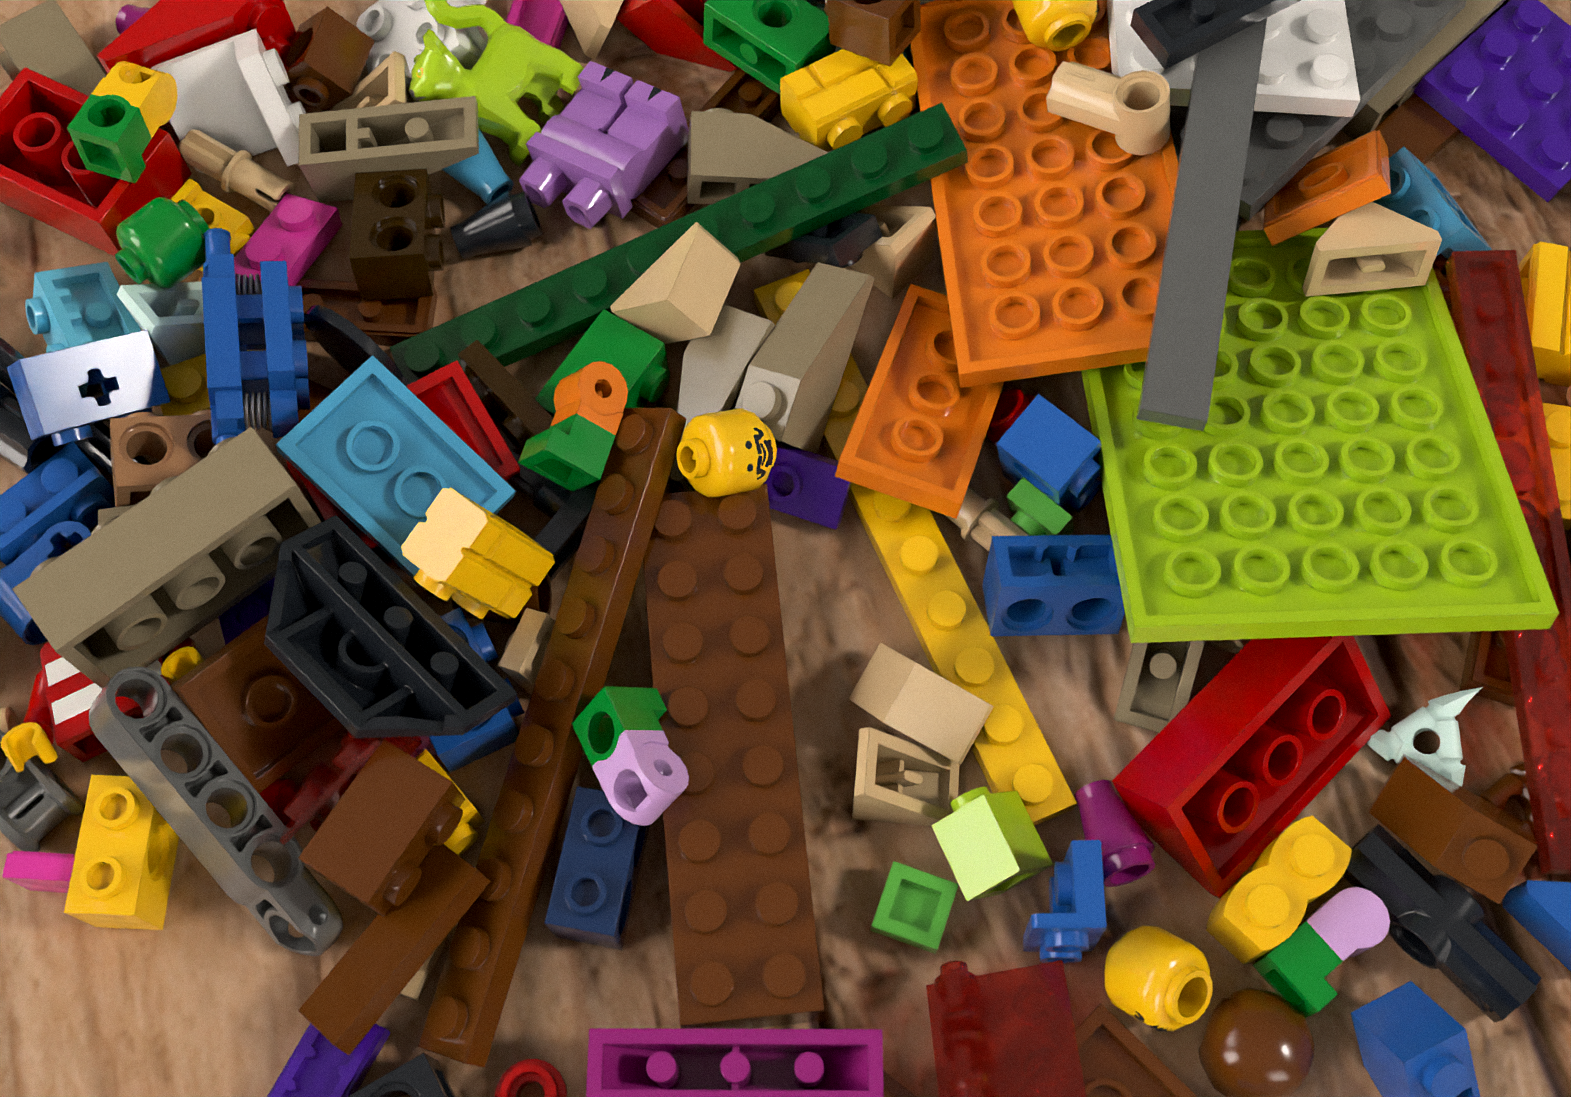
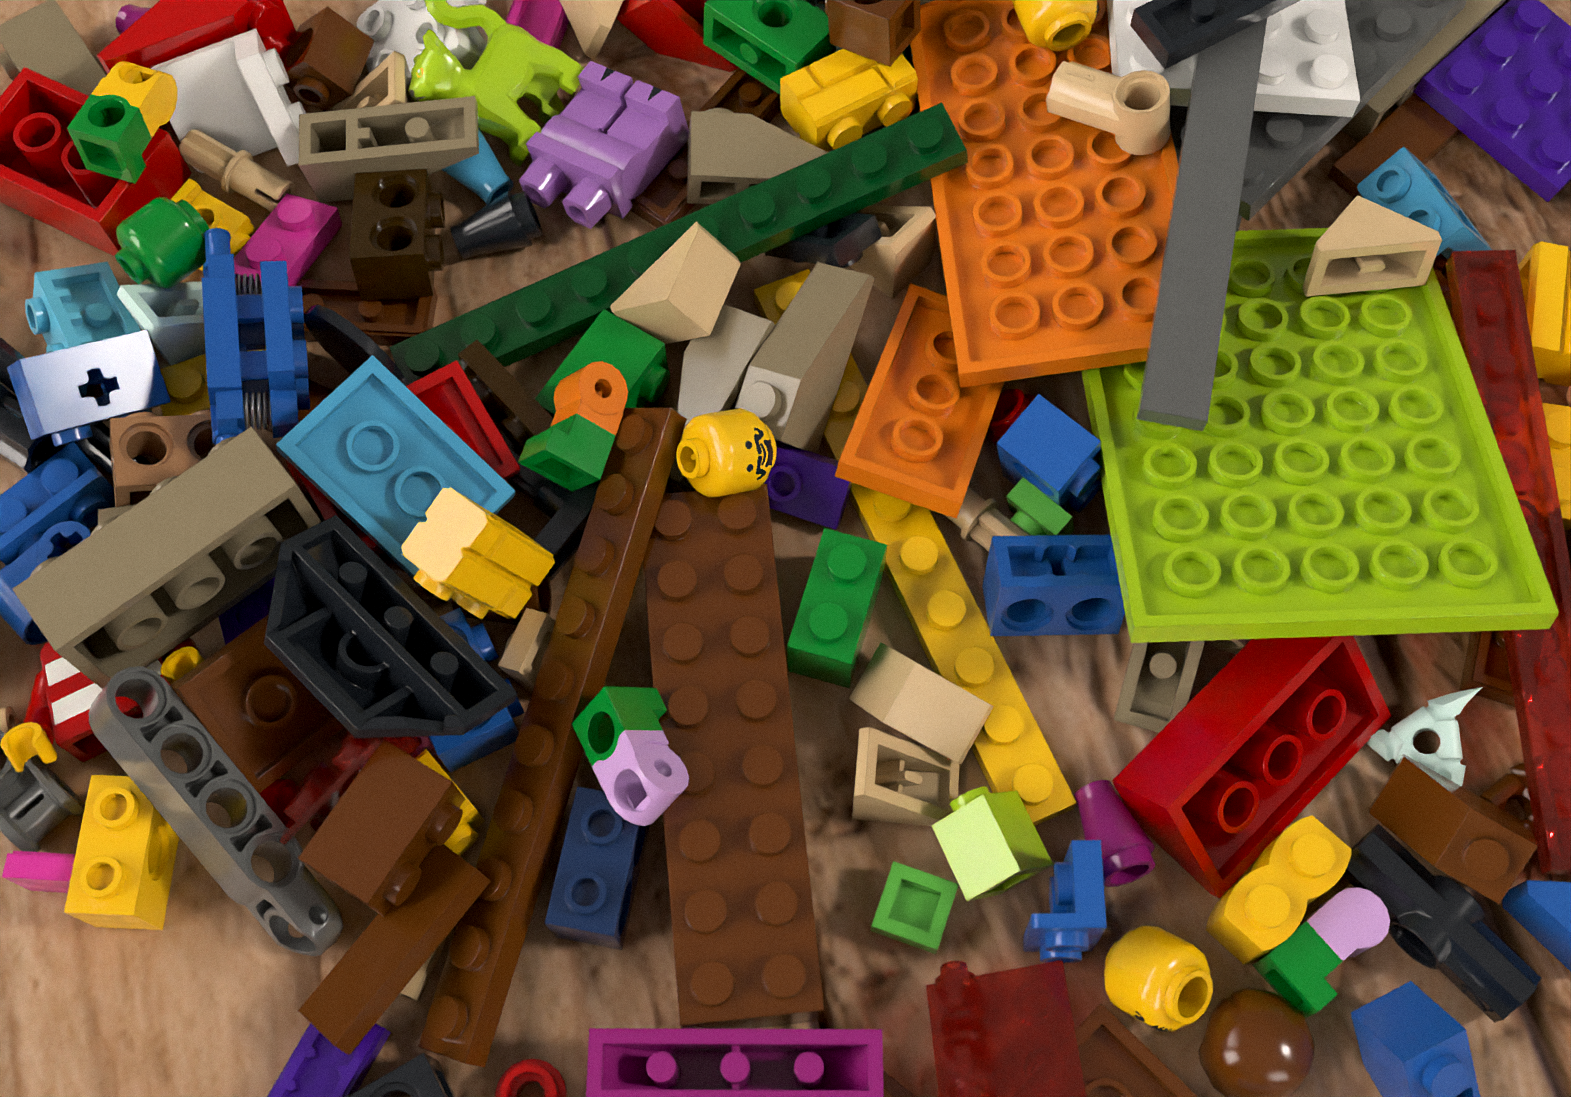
(836, 608): none -> green brick
(1330, 187): orange tile -> none

